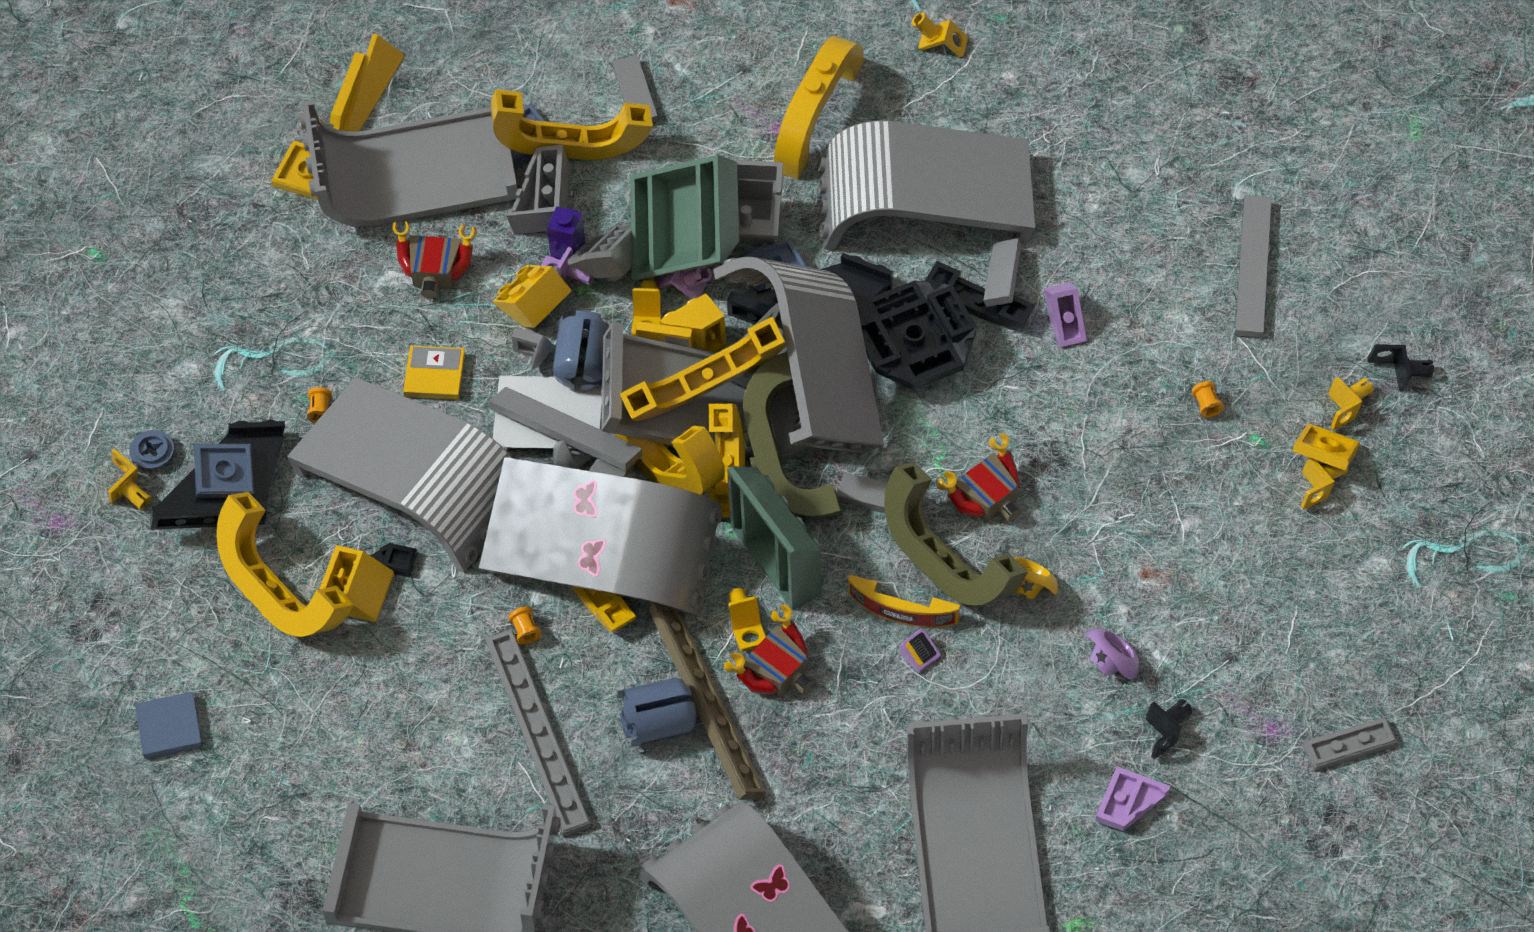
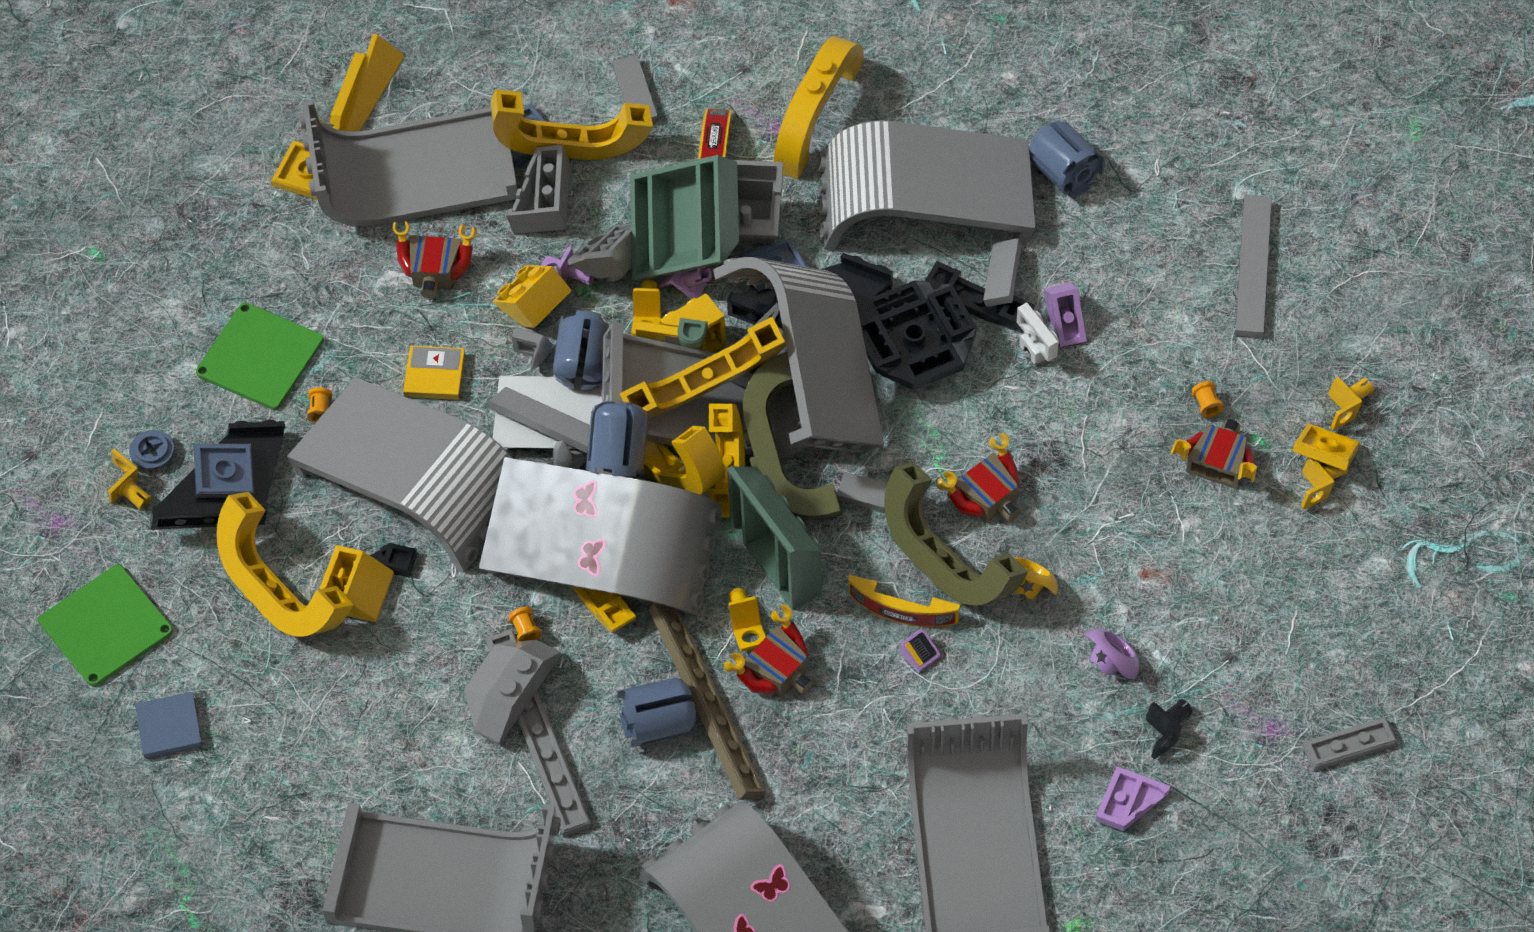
(105, 625): none -> bright green piece
(259, 356): none -> bright green piece
(507, 685): none -> light grey wedge
(565, 231): dark purple brick -> none
(617, 438): none -> sand blue cylinder
(692, 332): none -> sand green tile
(715, 132): none -> slope
(939, 34): yellow bracket -> none
(1037, 337): none -> white plate
(1065, 157): none -> sand blue cylinder
(1218, 454): none -> torso
(1403, 365): black bracket -> none

